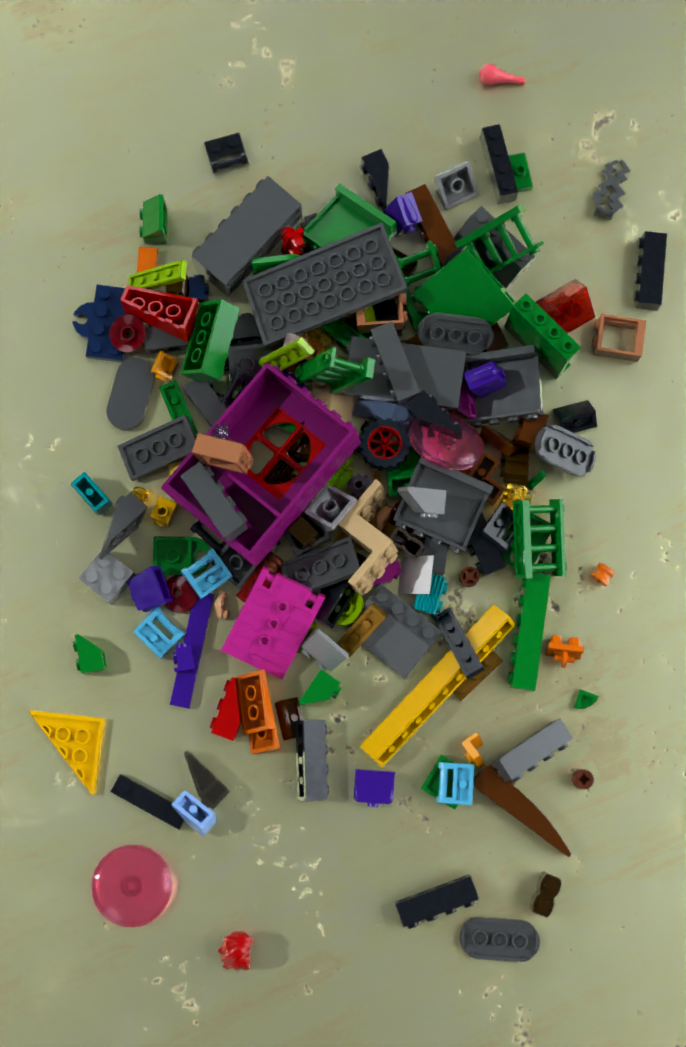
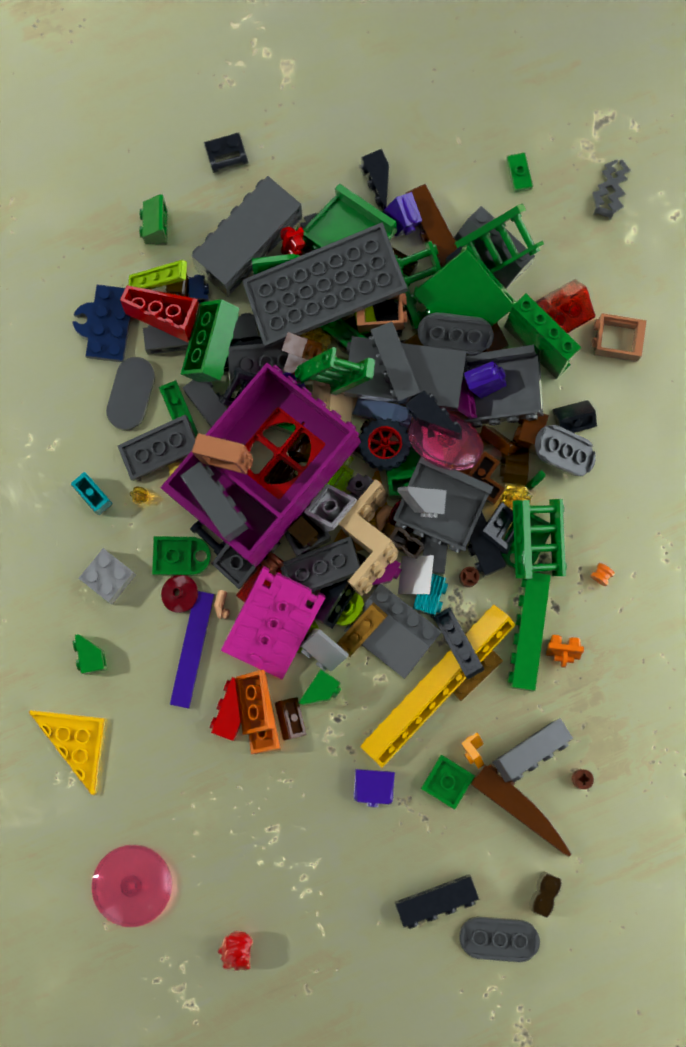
(120, 330): dark red dish -> none
(124, 521): dark grey slope -> none
(147, 258): orange tile -> none
(147, 801): black plate -> none
(149, 589): dark purple torso -> none
(154, 637): medium azure plate -> none
(164, 366): light orange bracket -> none
(164, 512): yellow brick -> none
(184, 658): dark purple brick -> none
(194, 813): light blue slope -> none
(208, 786): clear smoke slope -> none
(211, 578): medium azure plate -> none
(220, 431): clear purple plate -> none
(288, 354): lime tile -> none
(311, 760): black brick -> none
(455, 185): light grey slope -> none
(462, 783): medium azure plate -> none
(492, 75): coral piece -> none
(498, 164): black brick -> none
(584, 700): green tile -> none
(650, 270): black brick -> none

